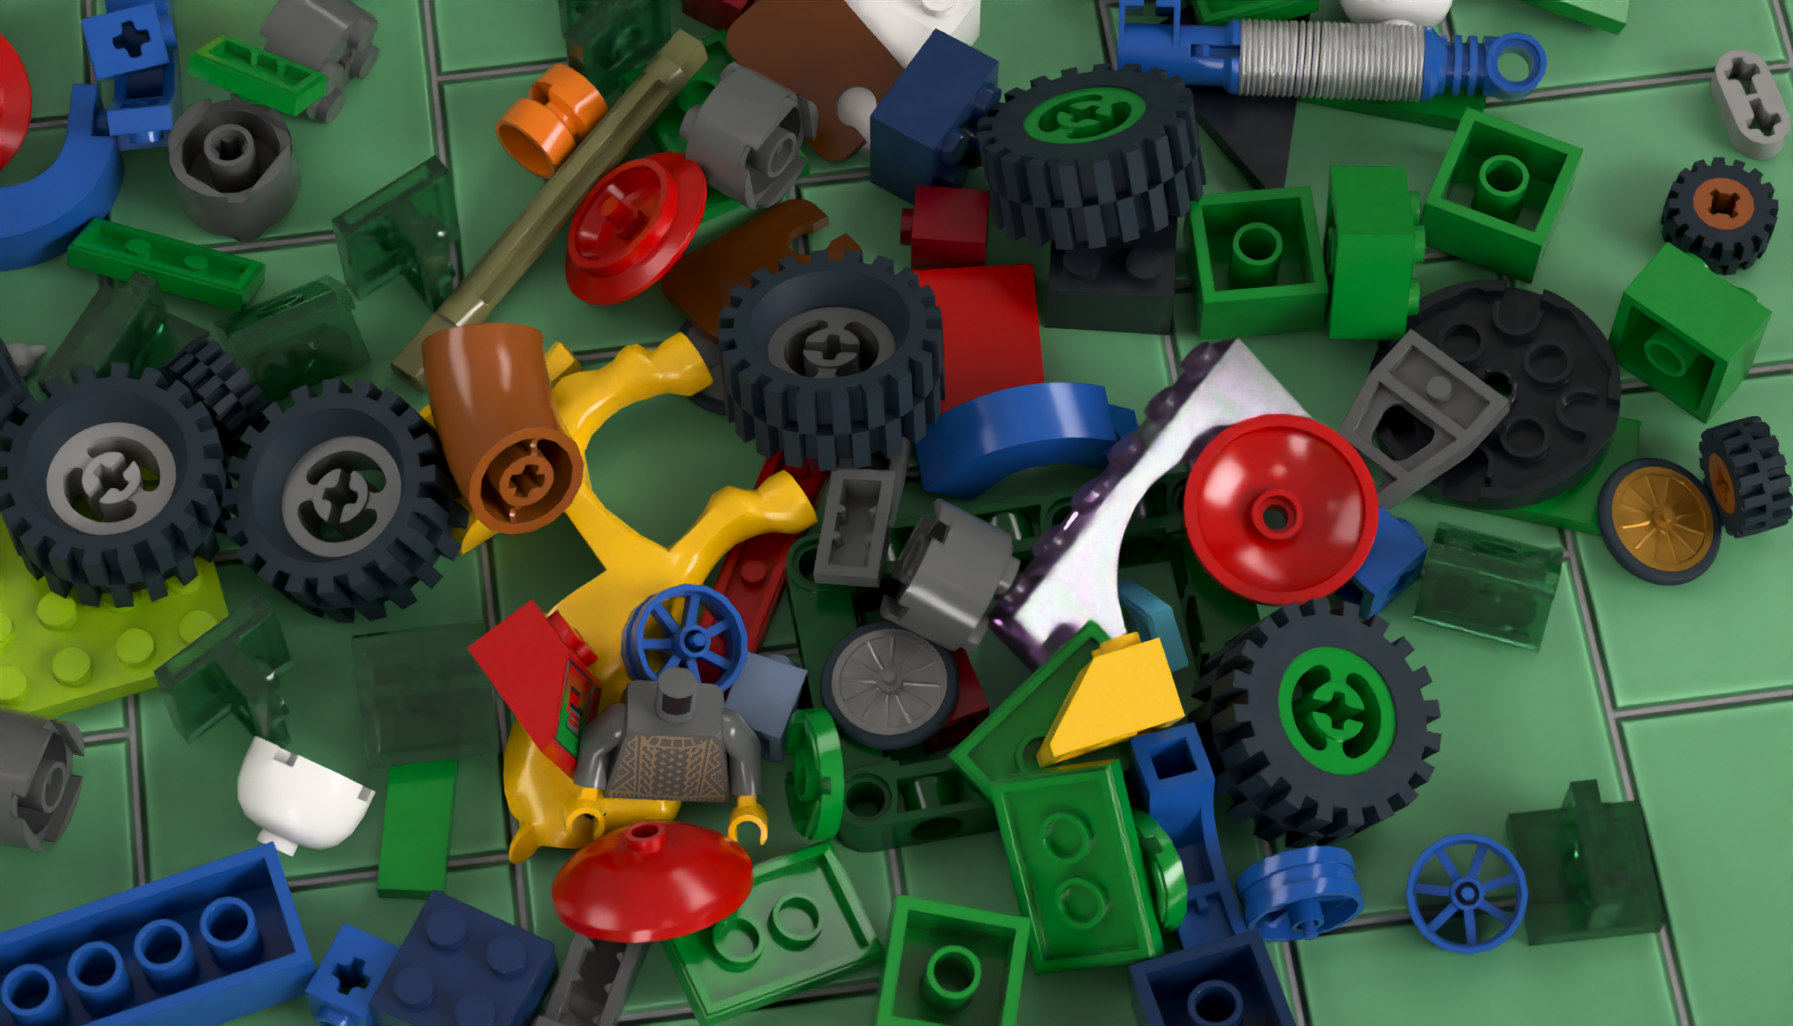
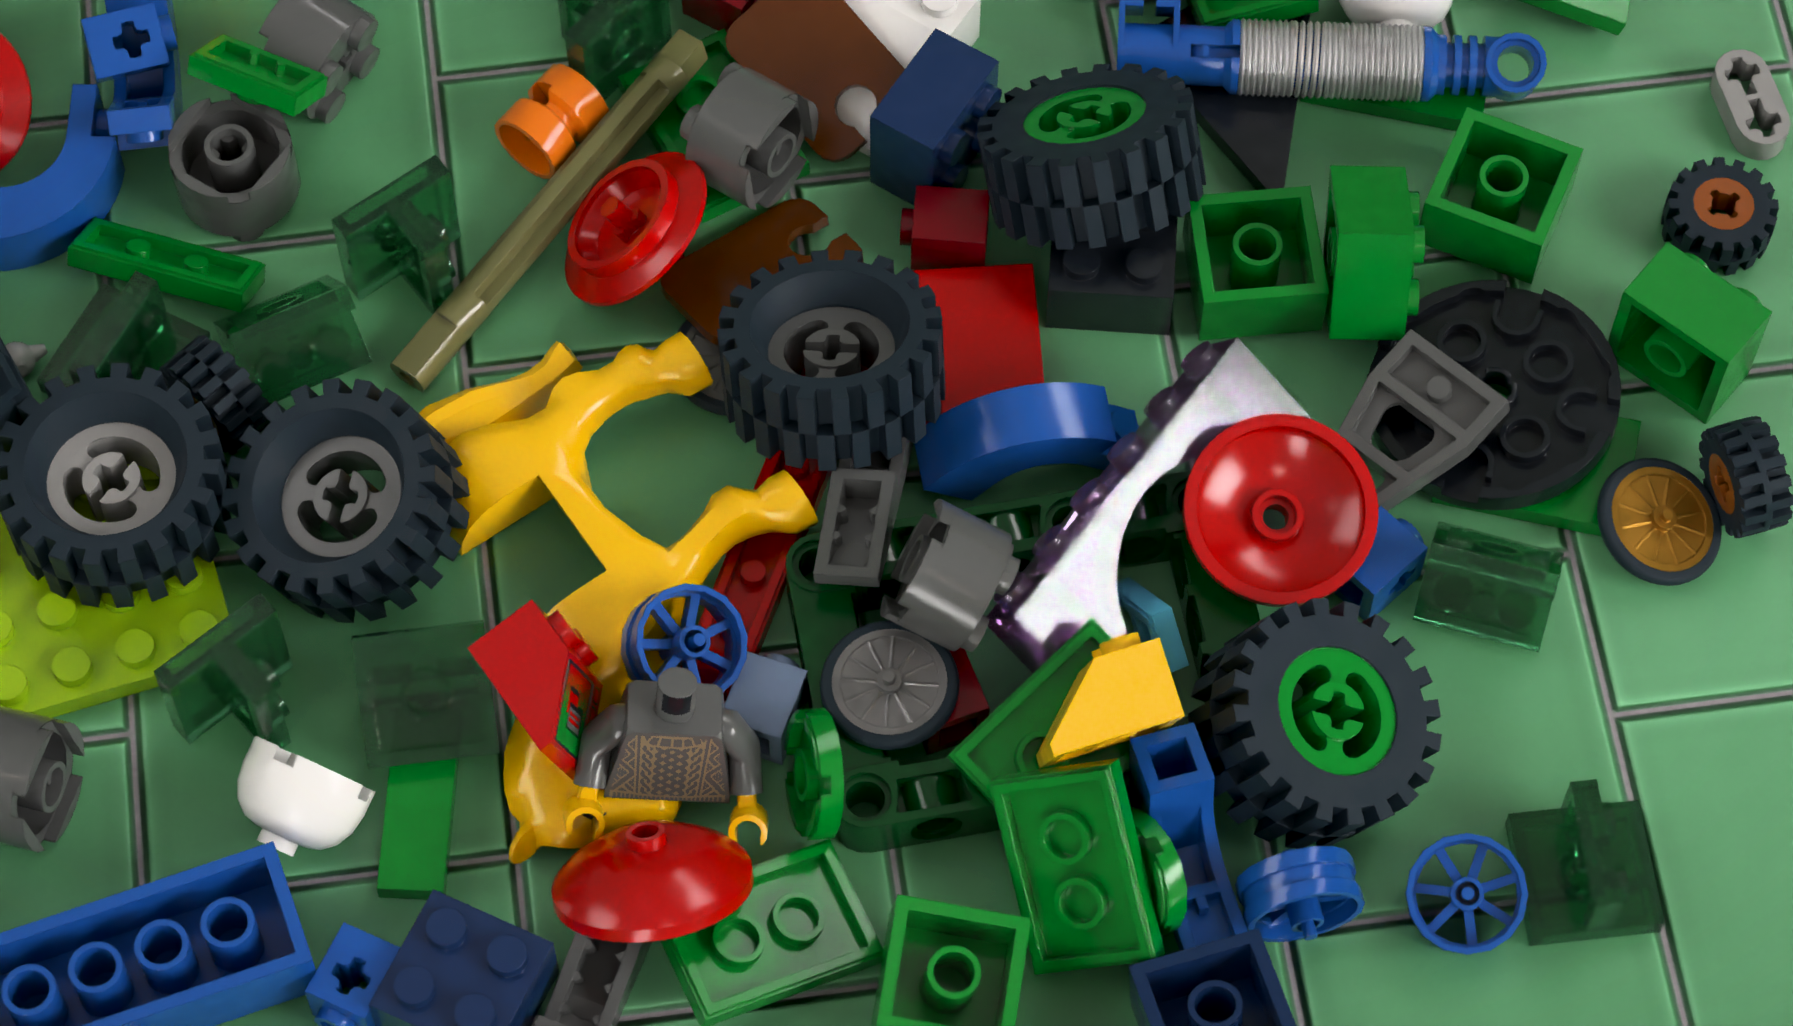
(501, 424): dark orange brick -> none

